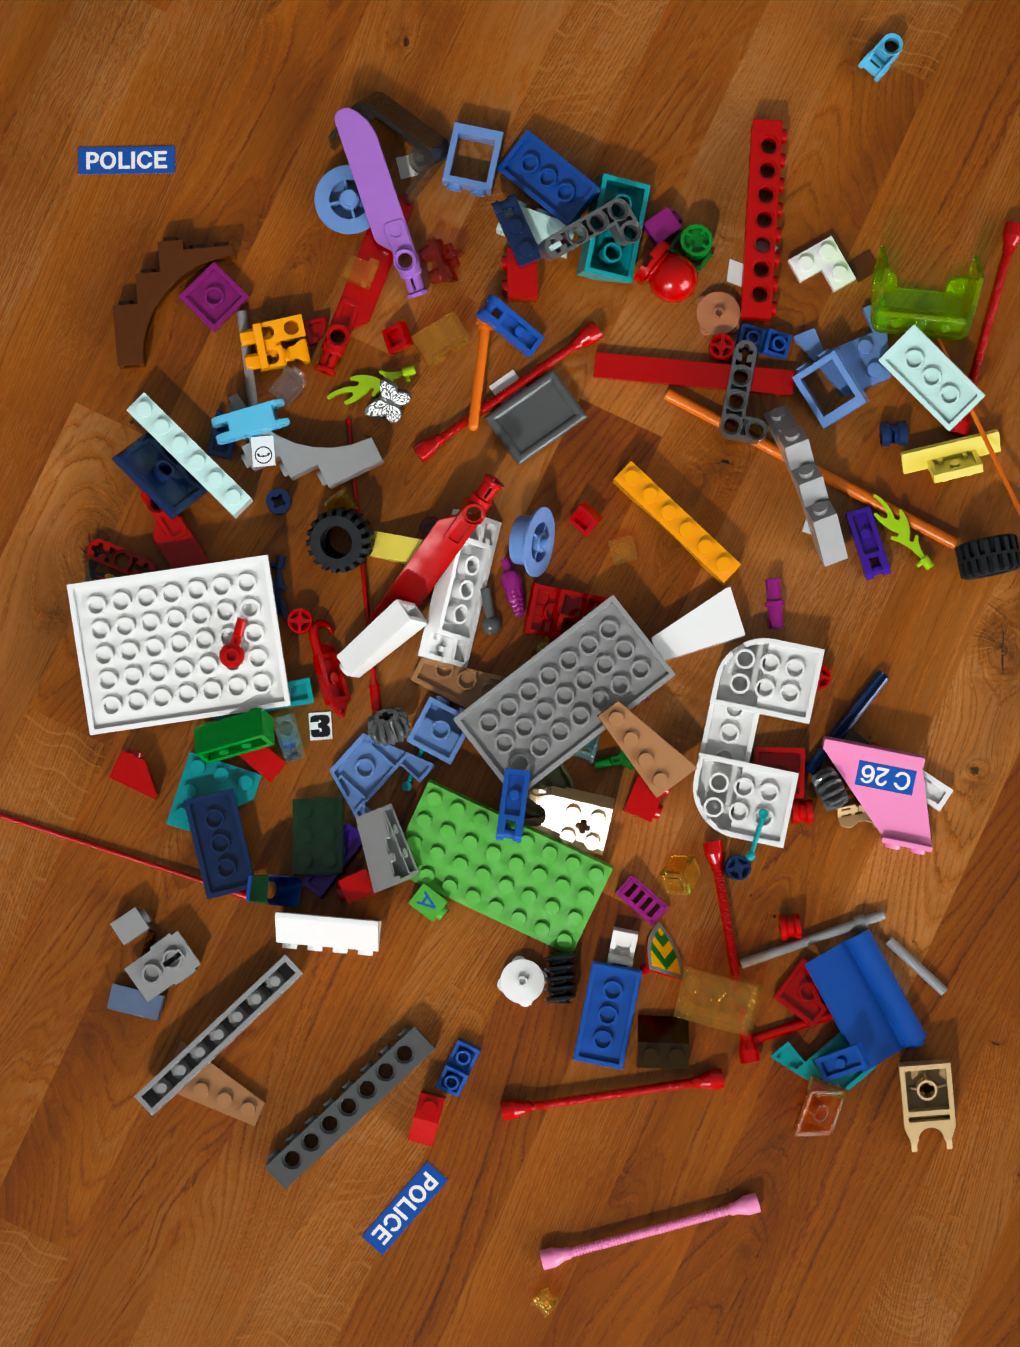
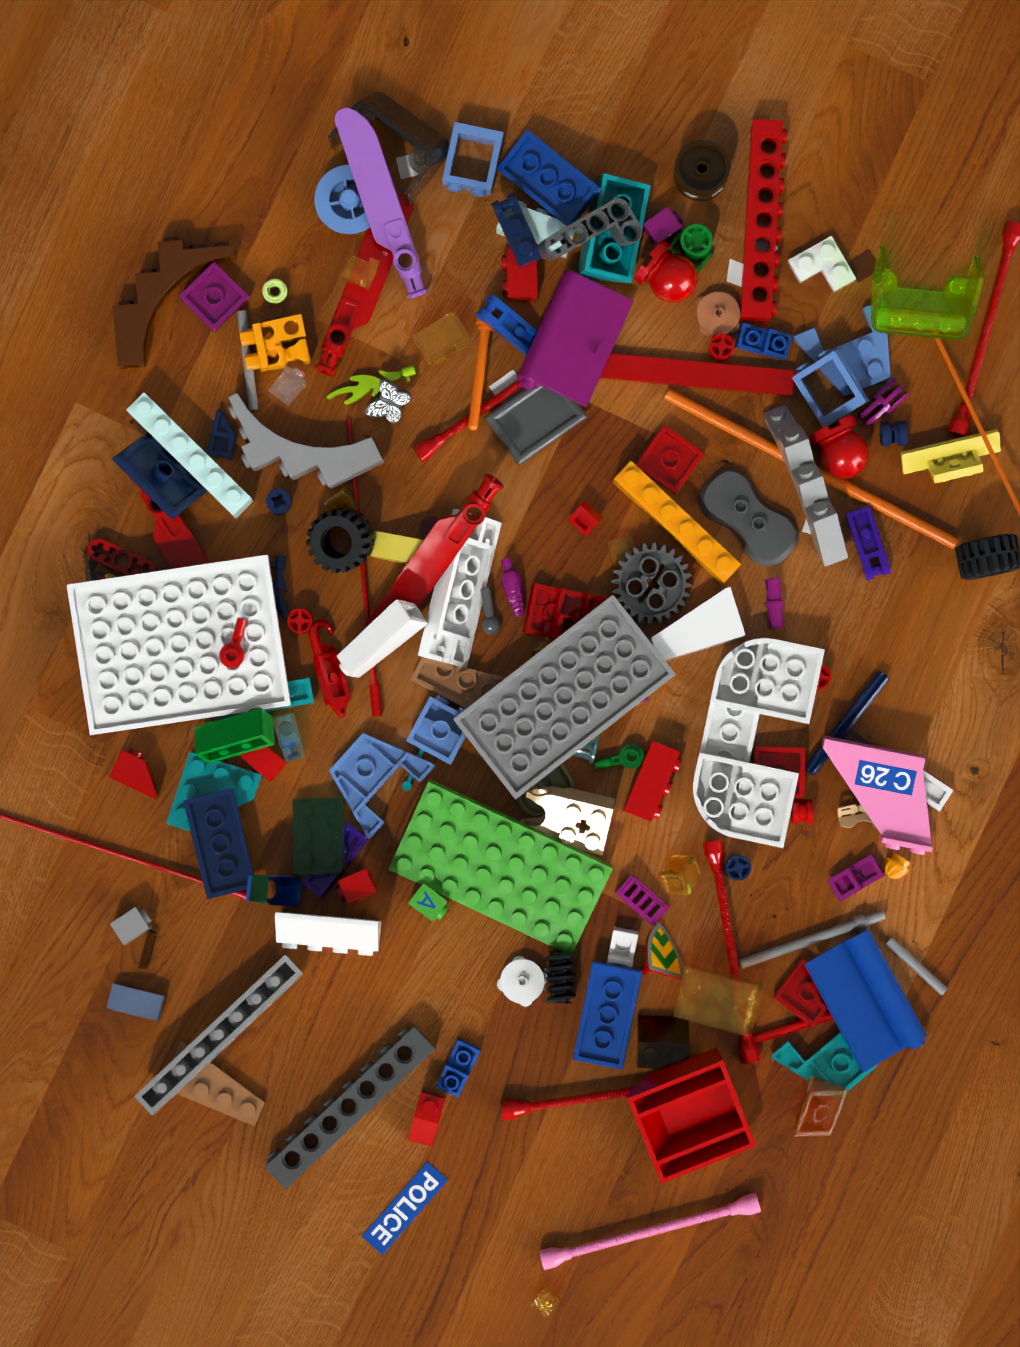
(126, 160): blue sticker -> none
(165, 964): light grey piece -> none
(249, 421): medium azure piece -> none
(263, 451): white sticker -> none
(274, 283): none -> yellowish green plate
(315, 329): red tile -> none
(320, 726): sticker -> none
(385, 848): light grey wedge -> none
(388, 726): dark grey gear -> none
(397, 337): red plate -> none
(445, 258): clear red hips -> none
(513, 804): blue plate -> none
(533, 541): medium blue wheel -> none
(574, 338): none -> magenta door
(649, 753): medium nougat wing -> none
(669, 596): none -> dark grey gear
(670, 459): none -> red plate
(690, 1115): none -> red slope
(707, 157): none -> dark brown wheel
(734, 503): none -> dark grey plate
(742, 391): dark grey beam -> none
(763, 814): teal hinge -> none
(789, 926): red wheel -> none
(829, 788): dark grey gear -> none
(841, 450): none -> red tile
(842, 1062): blue plate -> none
(856, 877): none -> magenta slope
(879, 59): medium azure piece -> none
(882, 402): none -> magenta arm
(896, 866): none -> light orange plate
(902, 527): lime piece -> none
(927, 1109): tan brick -> none
(931, 377): light aqua plate -> none

